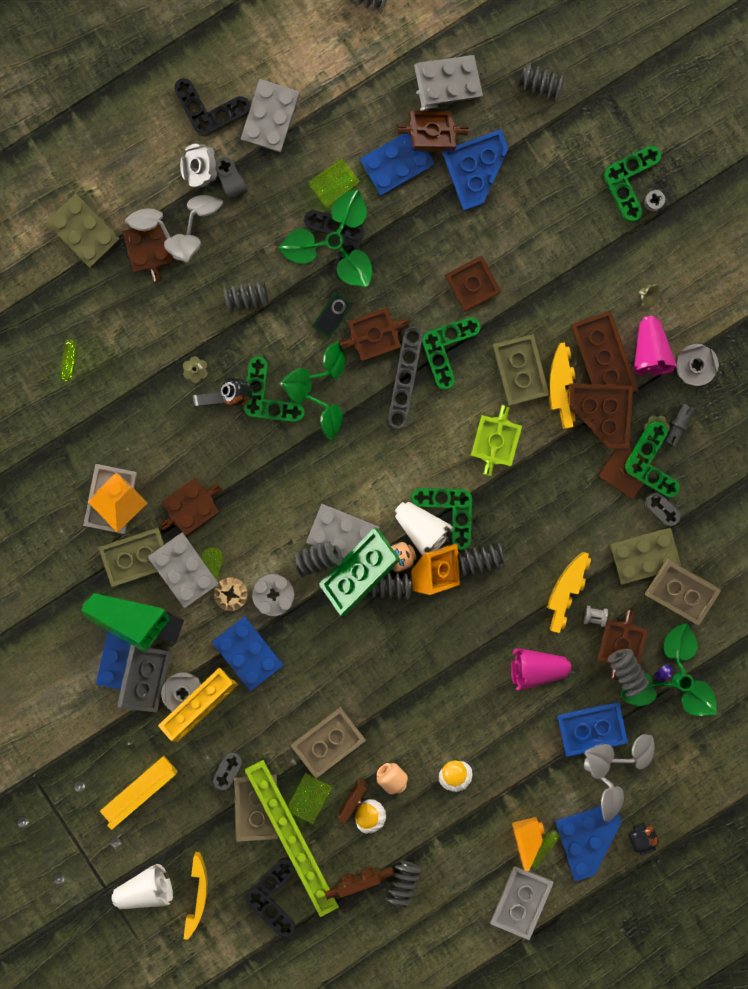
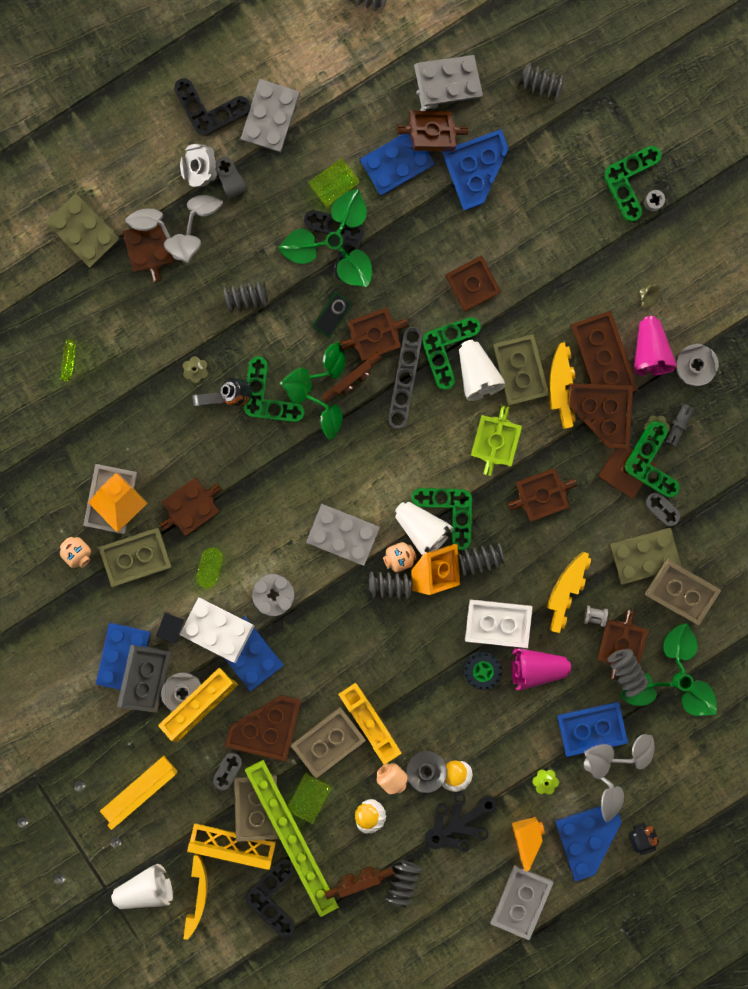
(75, 552): none -> light nougat head
(128, 620): green slope -> none
(183, 570): light grey plate -> none
(217, 630): none -> white plate
(227, 853): none -> yellow fence
(239, 589): tan gear -> none
(267, 729): none -> reddish brown plate
(318, 559): dark grey piece -> none
(353, 801): reddish brown plate -> none
(359, 572): plate -> none
(360, 373): none -> reddish brown plate
(370, 723): none -> yellow slope
(417, 771): none -> dark grey dish
(458, 823): none -> black plant
(478, 372): none -> white cone
(486, 677): none -> black wheel
(498, 623): none -> white plate
(542, 494): none -> reddish brown plate
(545, 776): none -> lime plant
(547, 844): clear neon green tile -> none
(664, 673): dark purple plate -> none

